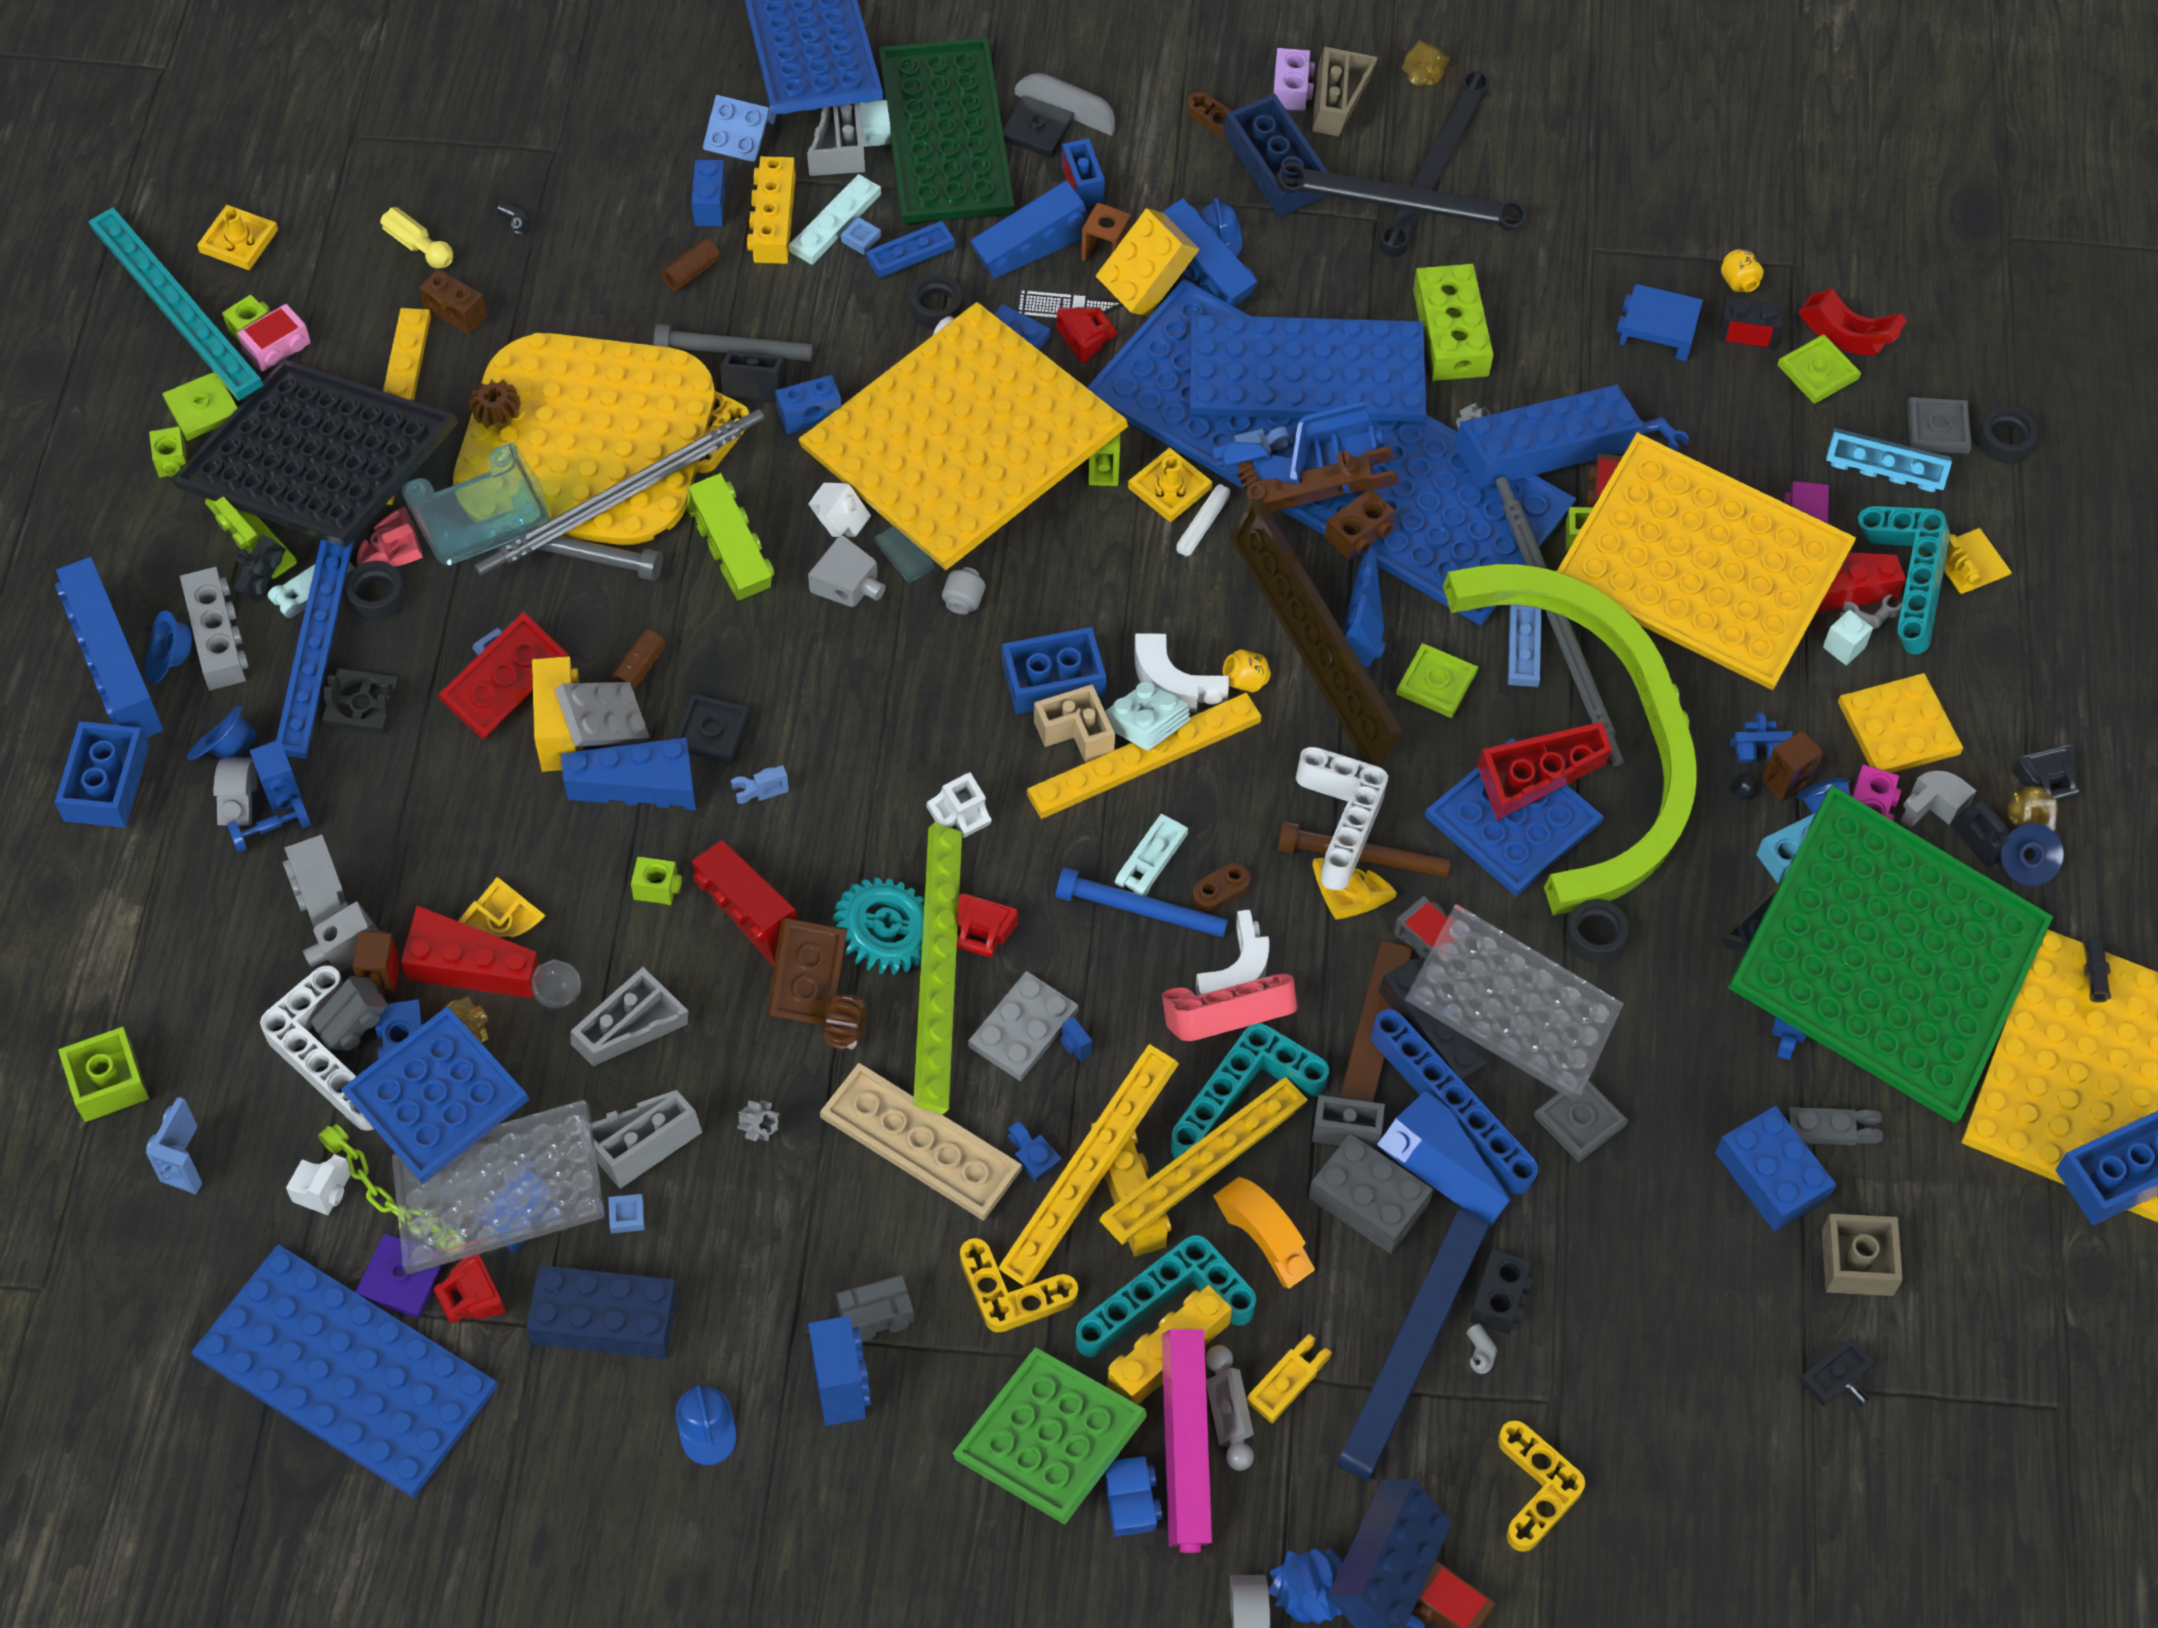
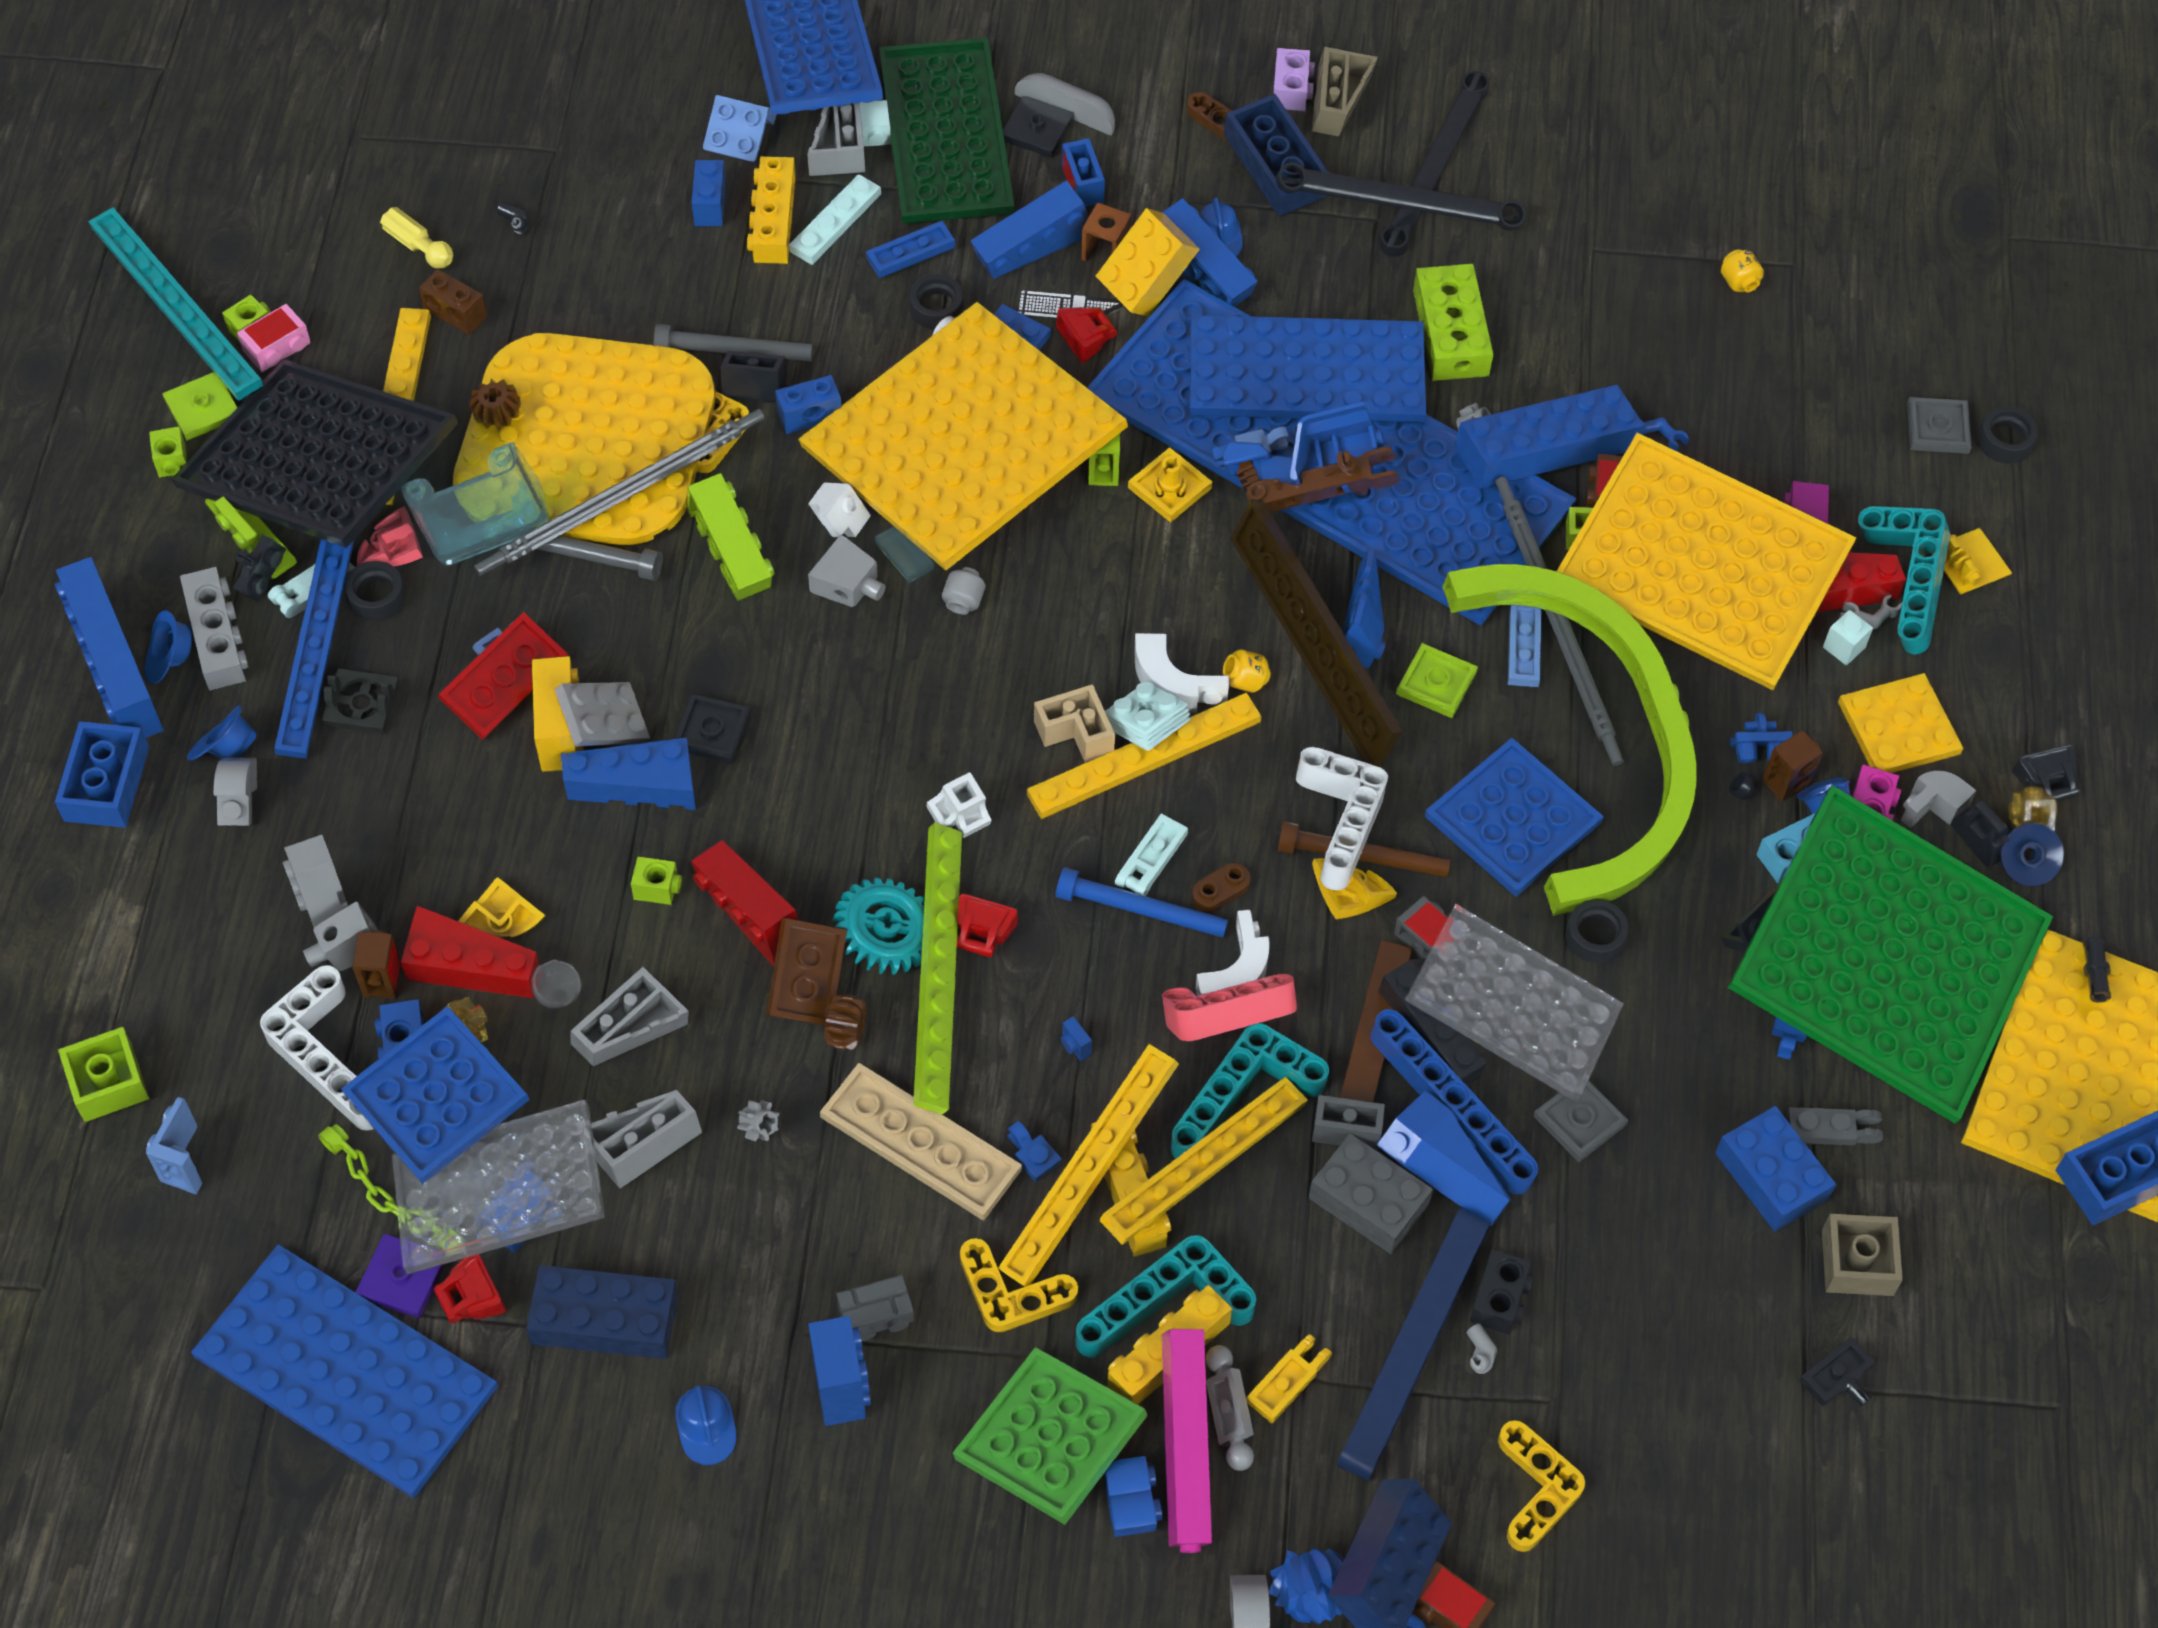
(236, 230): yellow plate -> none
(269, 824): blue wheel -> none
(275, 775): blue brick -> none
(319, 1185): white brick -> none
(349, 1014): dark grey brick -> none
(626, 1213): medium blue plate -> none
(639, 659): reddish brown axle -> none
(690, 264): reddish brown axle -> none
(765, 784): medium blue plate -> none
(860, 235): medium blue plate -> none
(1023, 1026): light grey plate -> none
(1051, 667): blue brick -> none
(1203, 520): white axle -> none
(1264, 1220): light orange arch -> none
(1366, 518): reddish brown brick -> none
(1425, 64): clear yellow brick -> none
(1539, 765): red wedge -> none
(1660, 318): blue panel -> none
(1750, 322): black brick -> none
(1819, 369): lime plate -> none
(1847, 330): red arch -> none
(1888, 459): medium azure brick -> none

